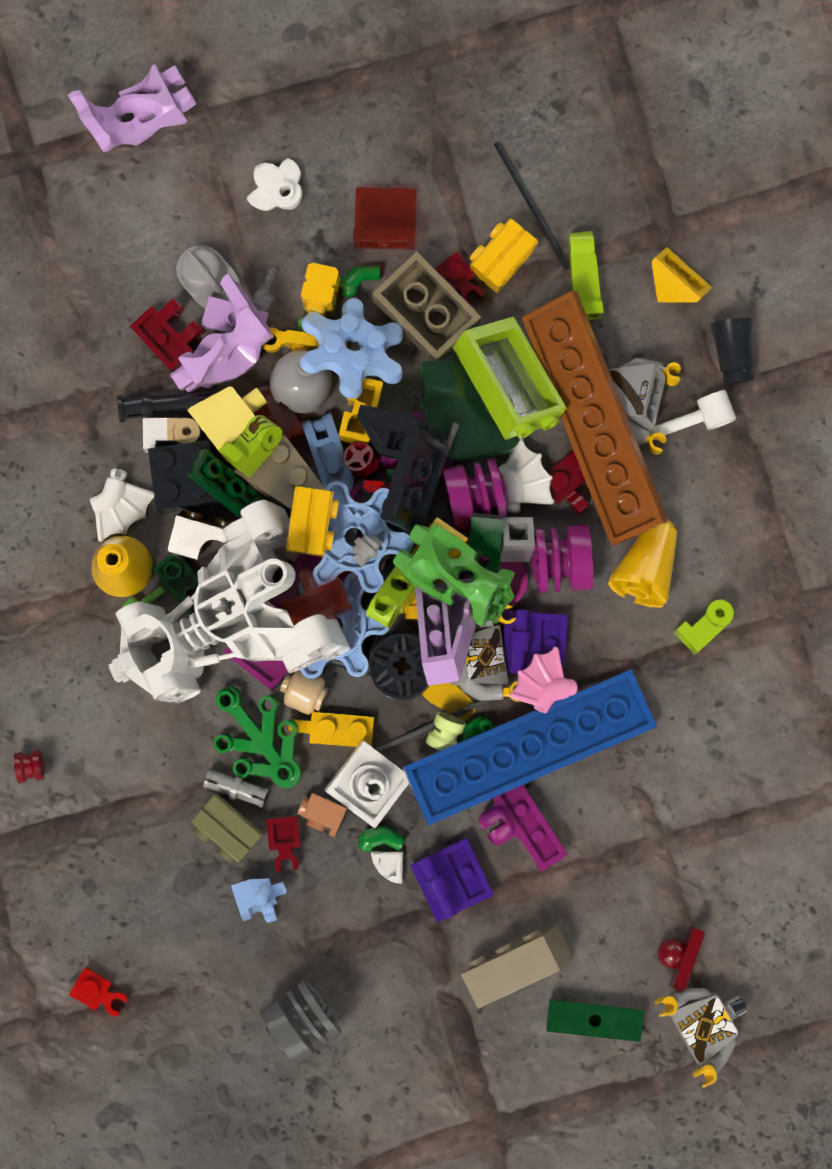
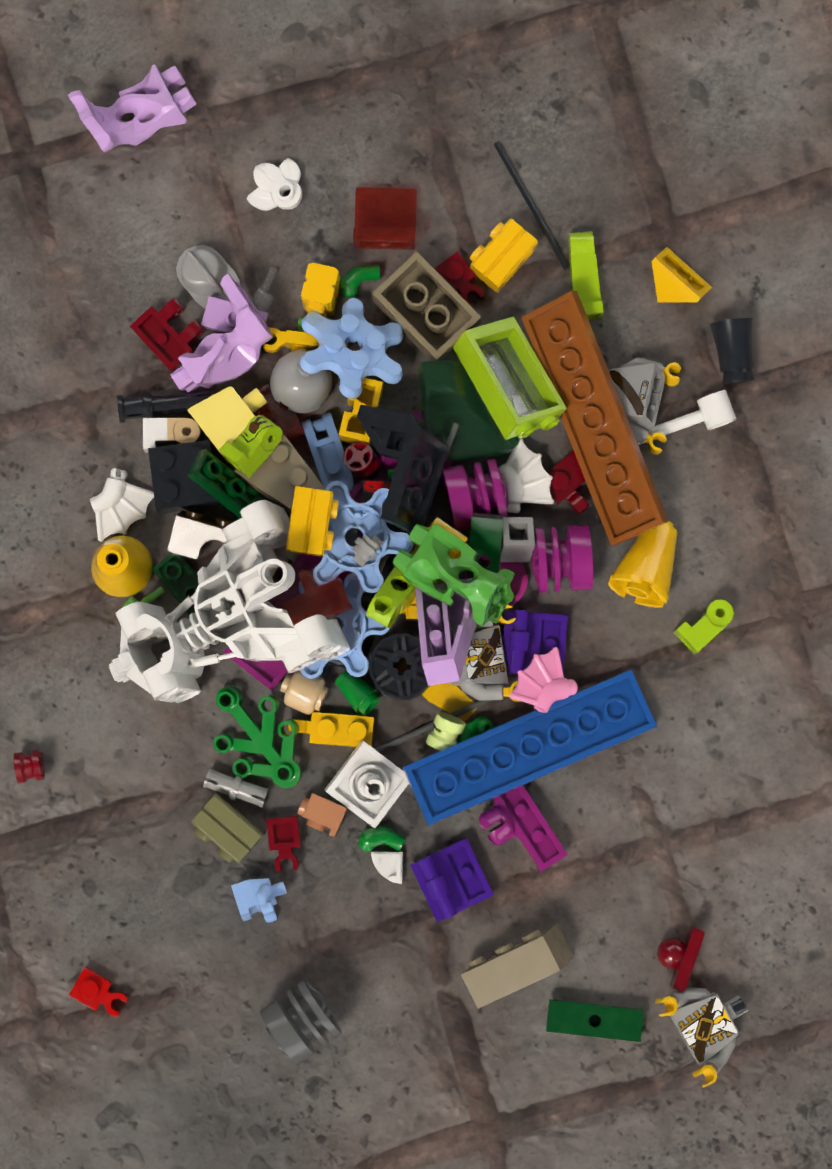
(358, 693): none -> green cone

